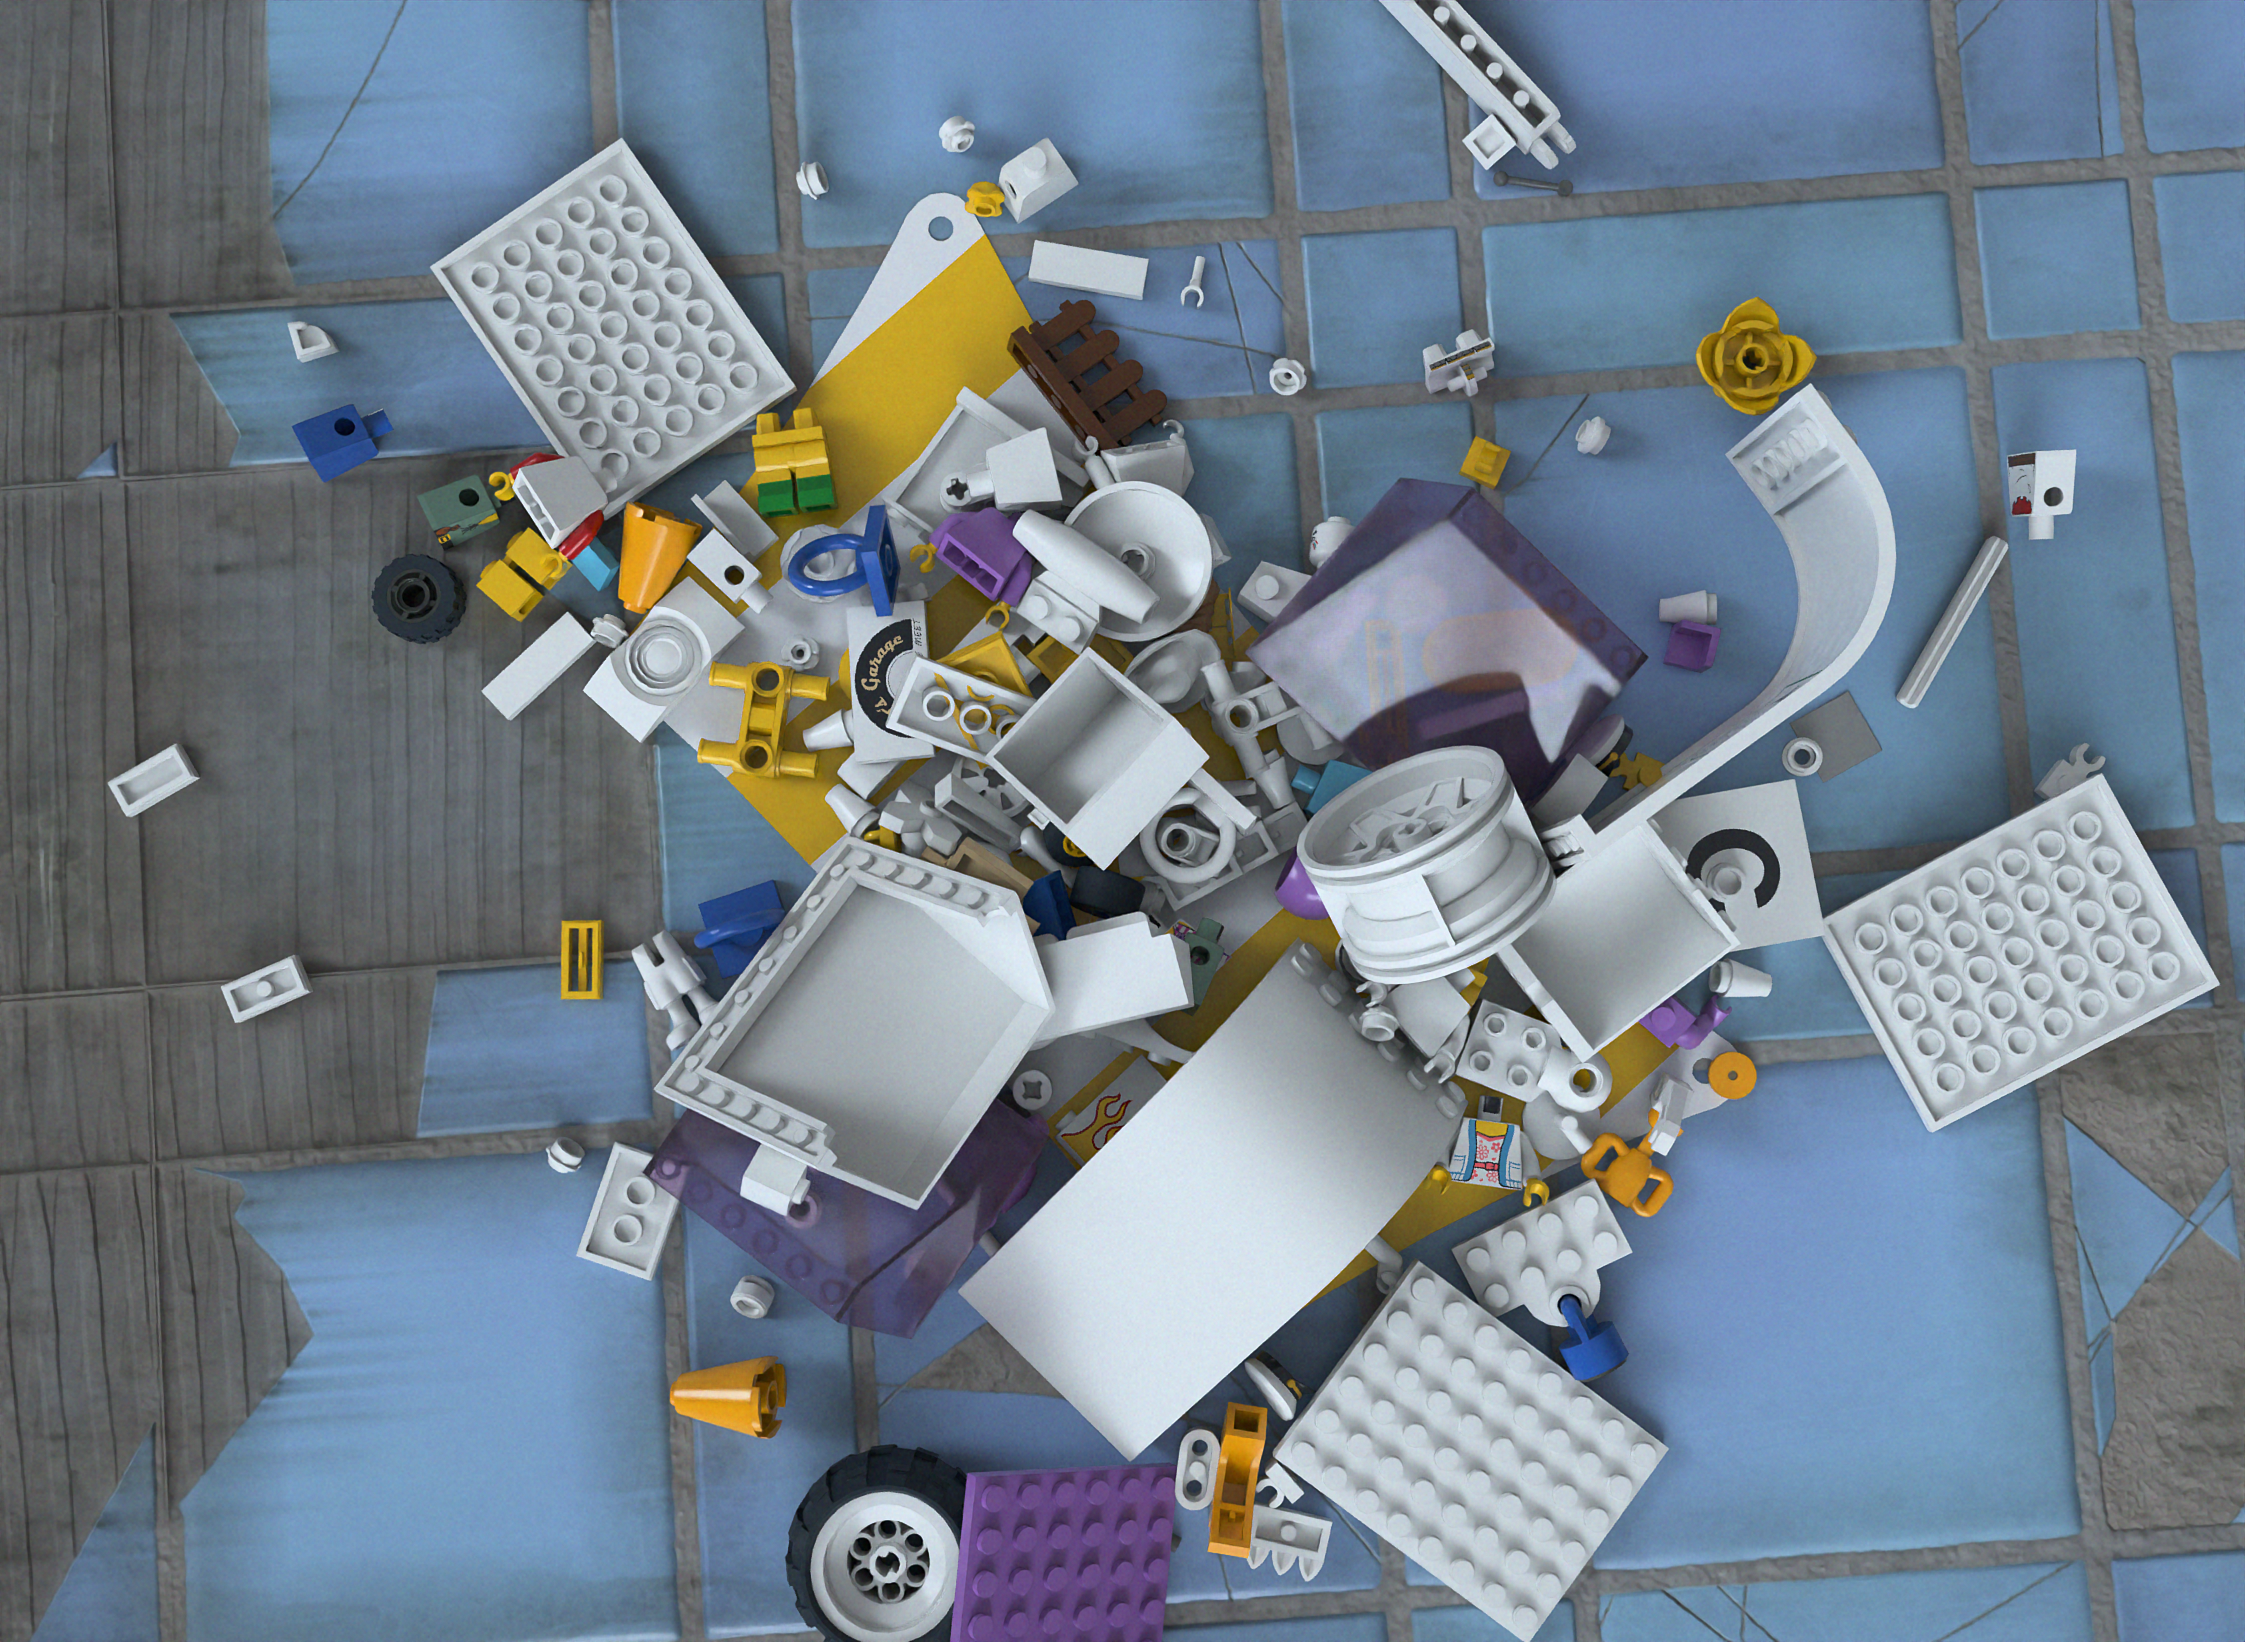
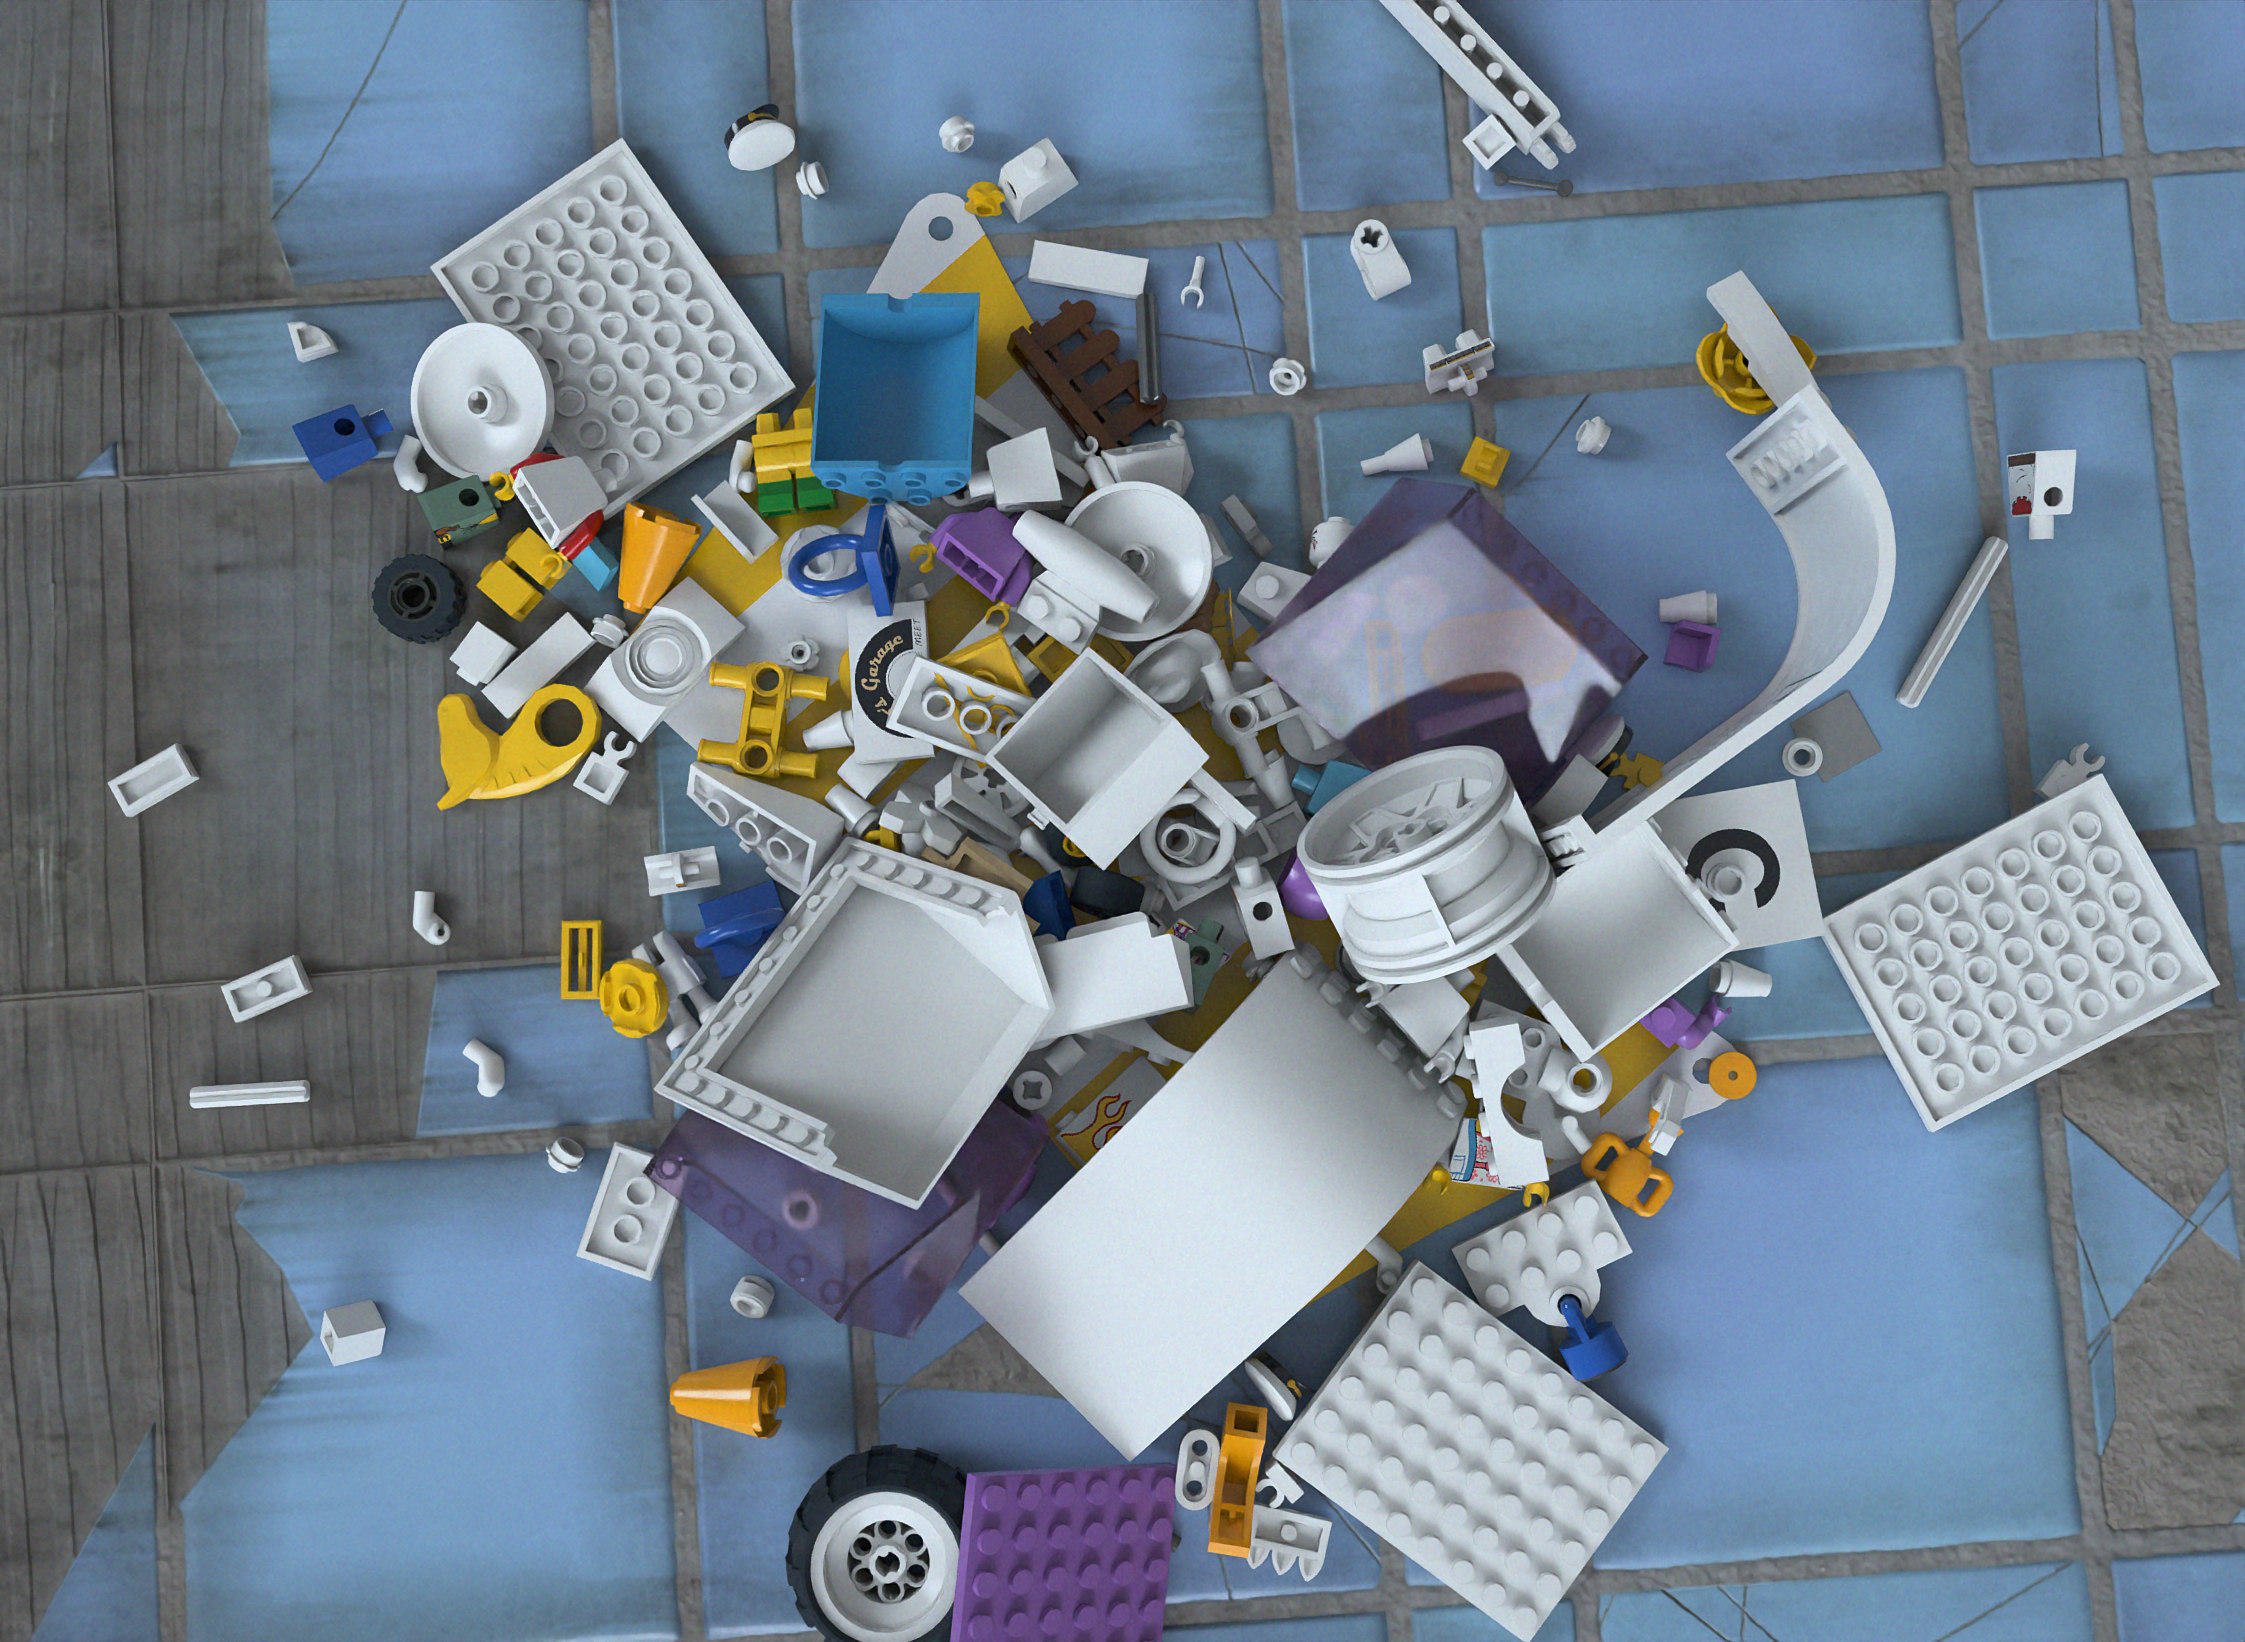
(250, 1094): none -> white axle
(352, 1332): none -> white panel
(405, 465): none -> white arm
(426, 921): none -> white arm
(481, 400): none -> white dish
(482, 655): none -> white brick
(490, 1067): none -> white arm
(495, 766): none -> yellow animal
(603, 774): none -> white plate
(634, 997): none -> yellow tile
(683, 871): none -> white hips
(717, 558): white torso -> none
(740, 477): none -> white arm
(759, 139): none -> white piece
(775, 1180): white brick -> none
(781, 827): none -> white wedge
(896, 395): none -> dark azure cylinder
(1065, 1055): none -> white hinge
(1148, 349): none -> dark grey axle
(1241, 518): none -> light grey plate
(1259, 909): none -> white torso
(1259, 968): none -> white plate
(1378, 1023): white plate -> none
(1380, 266): none -> white piece
(1406, 456): none -> white cone
(1517, 1149): none -> white arch
(1761, 338): none -> white slope

